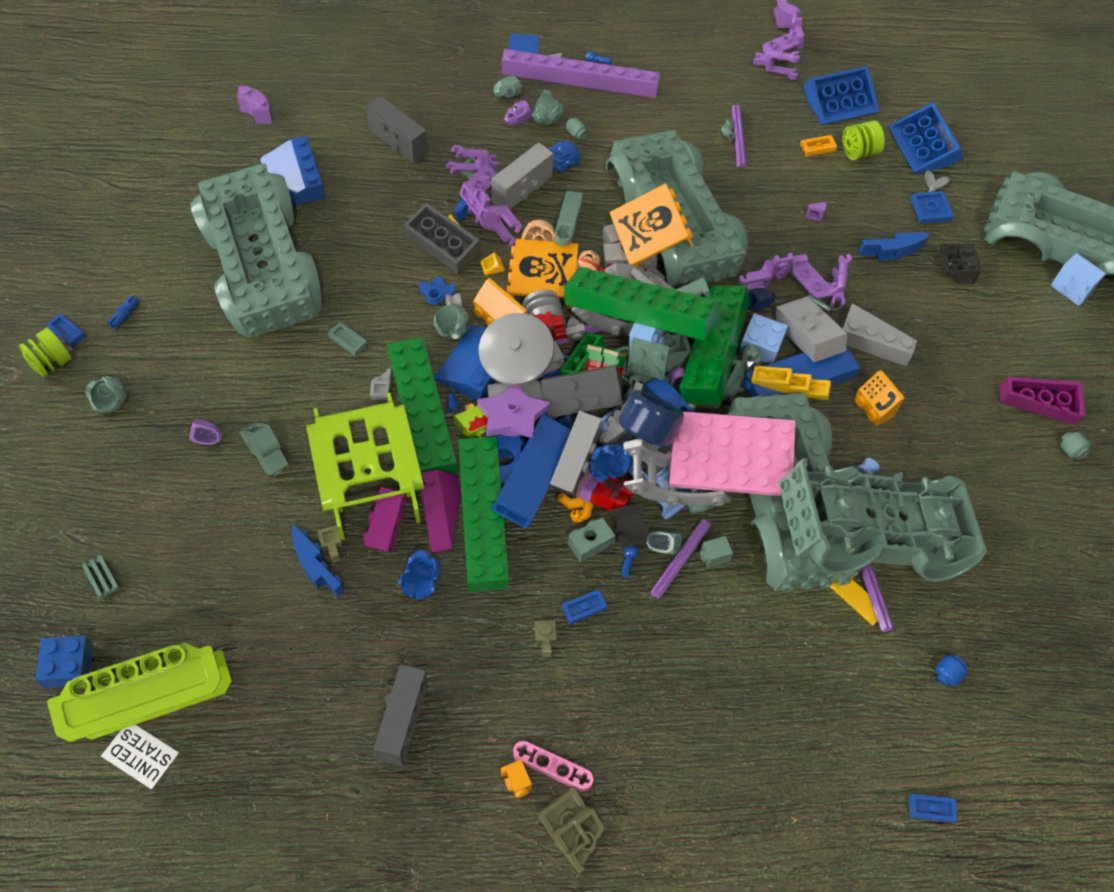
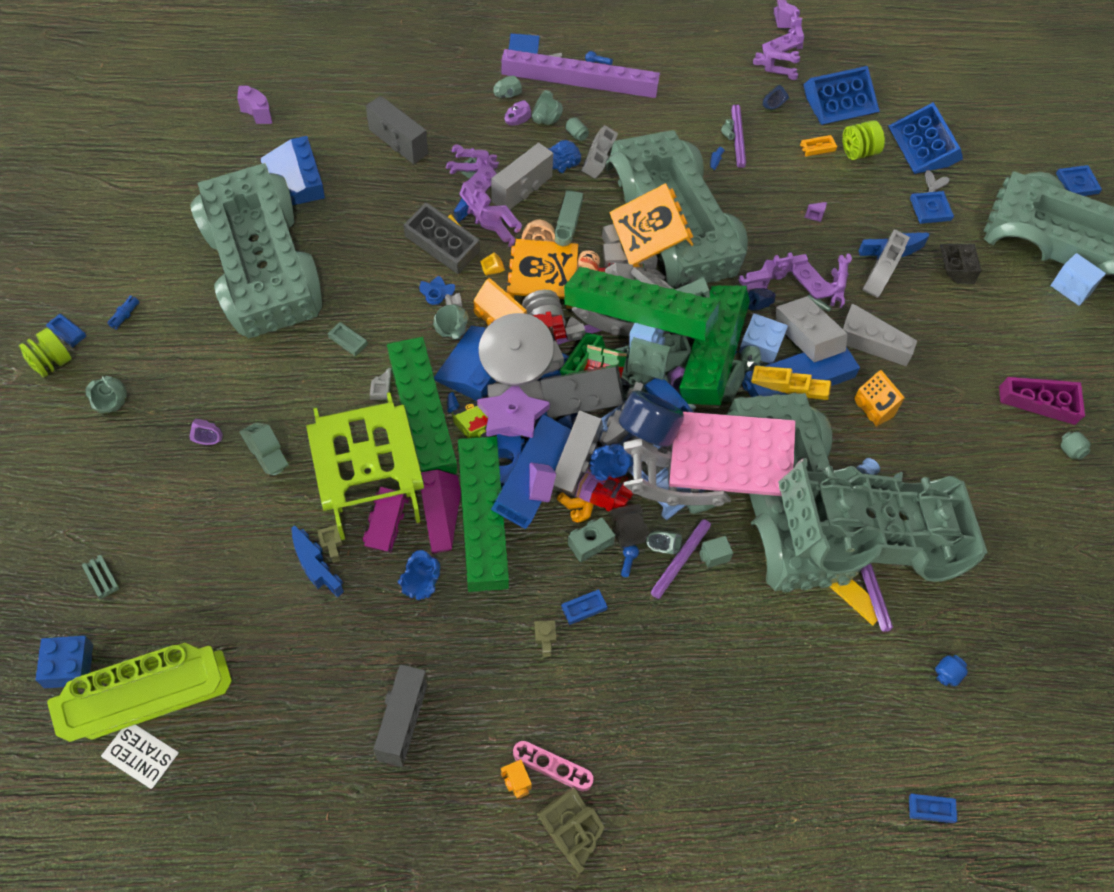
(541, 482): none -> medium lavender slope
(597, 155): none -> light grey arch
(716, 157): none -> blue bar
(775, 98): none -> rock
(886, 263): none -> light grey slope
(1079, 180): none -> blue plate

